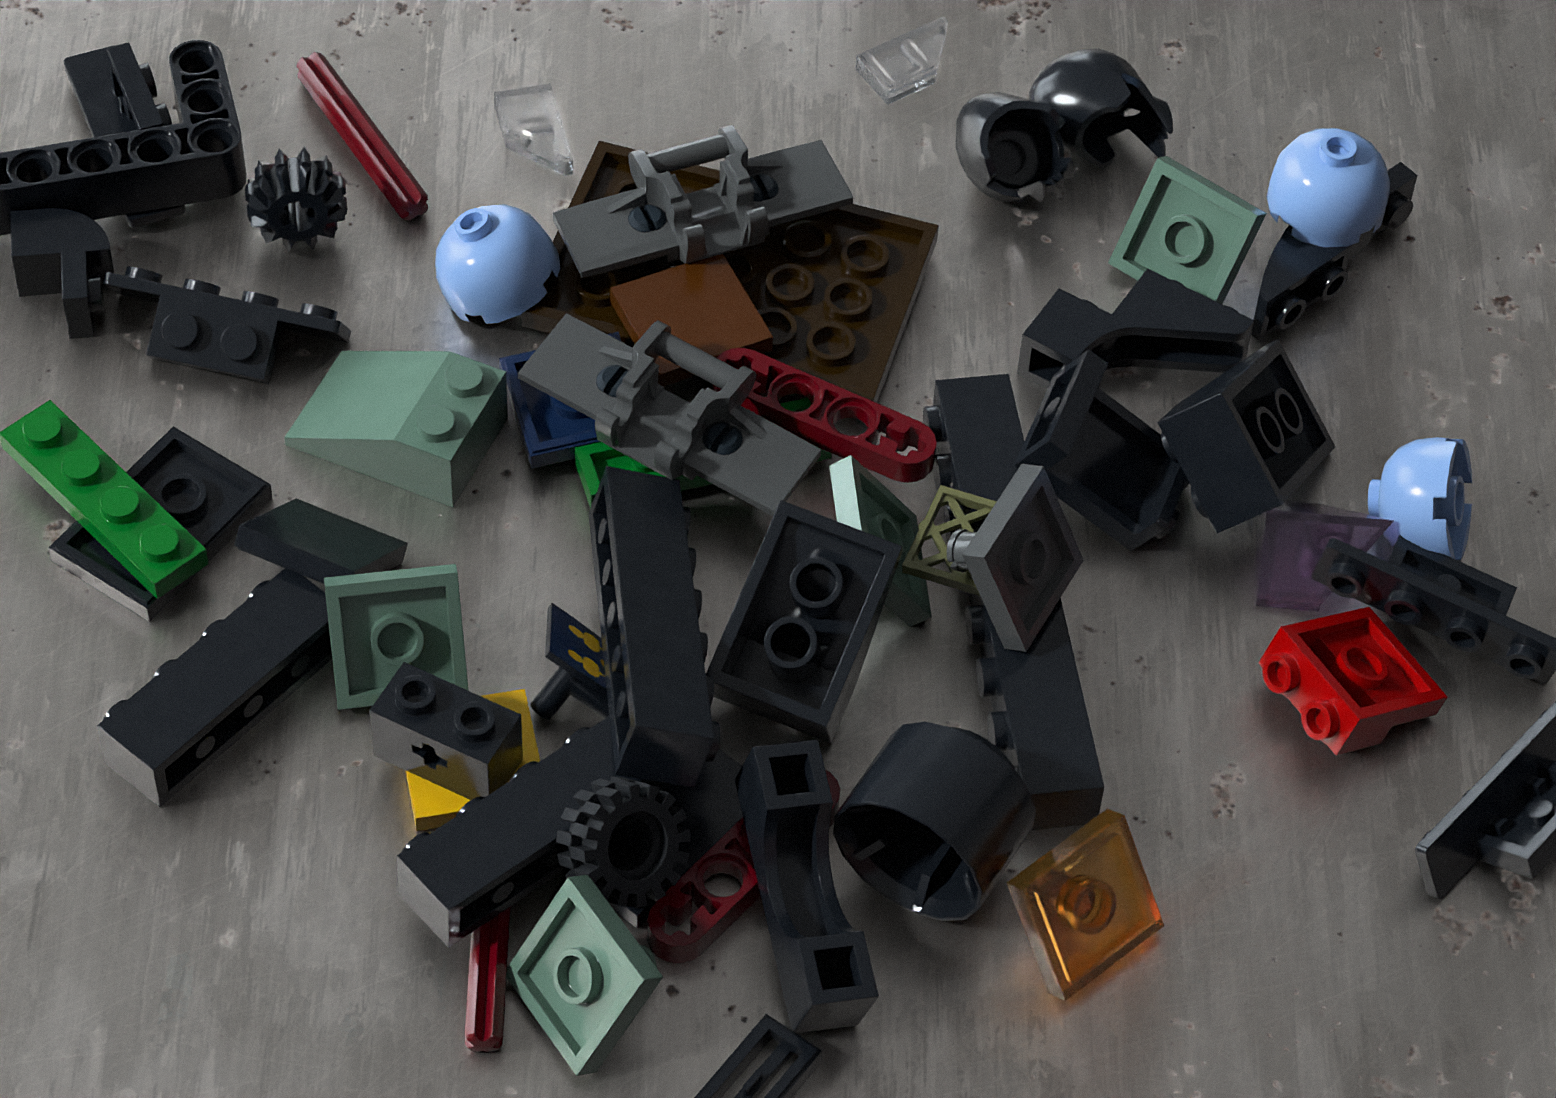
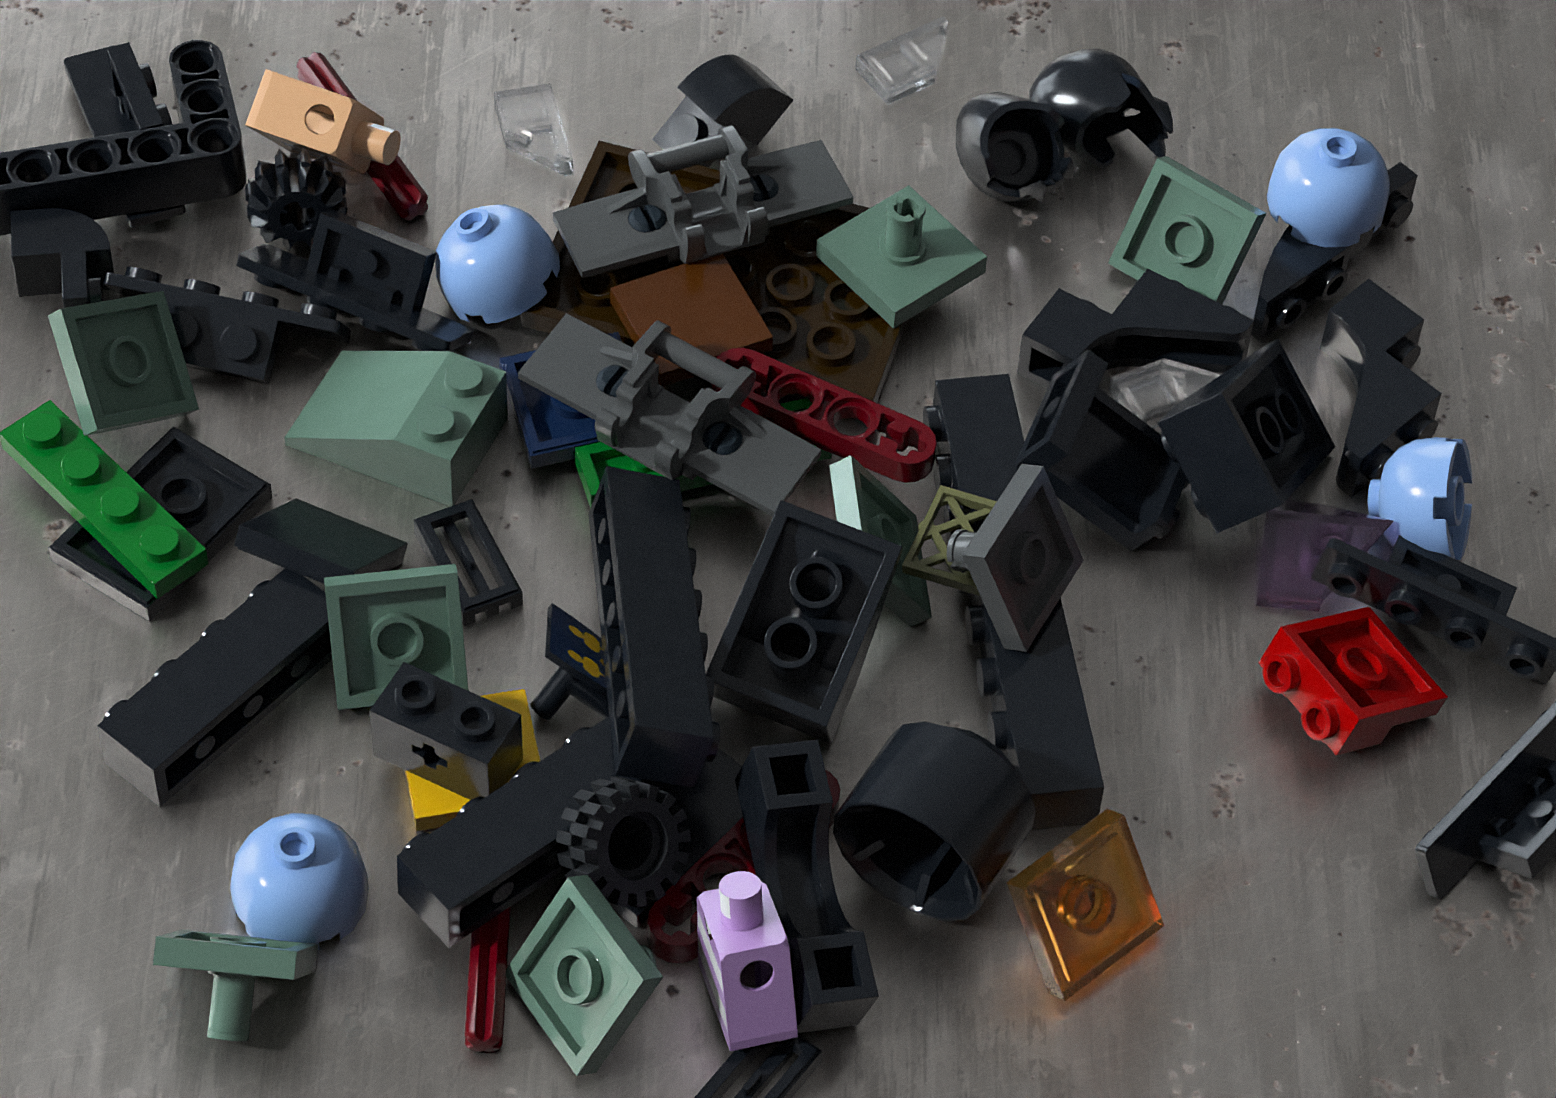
(123, 362): none -> sand green tile
(235, 966): none -> sand green tile
(299, 880): none -> light blue cylinder
(322, 122): none -> light nougat torso
(365, 275): none -> black bracket
(485, 599): none -> black tile
(721, 95): none -> black brick
(739, 928): none -> lavender torso
(901, 256): none -> sand green tile
(1157, 388): none -> clear tile
(1377, 346): none -> black arch

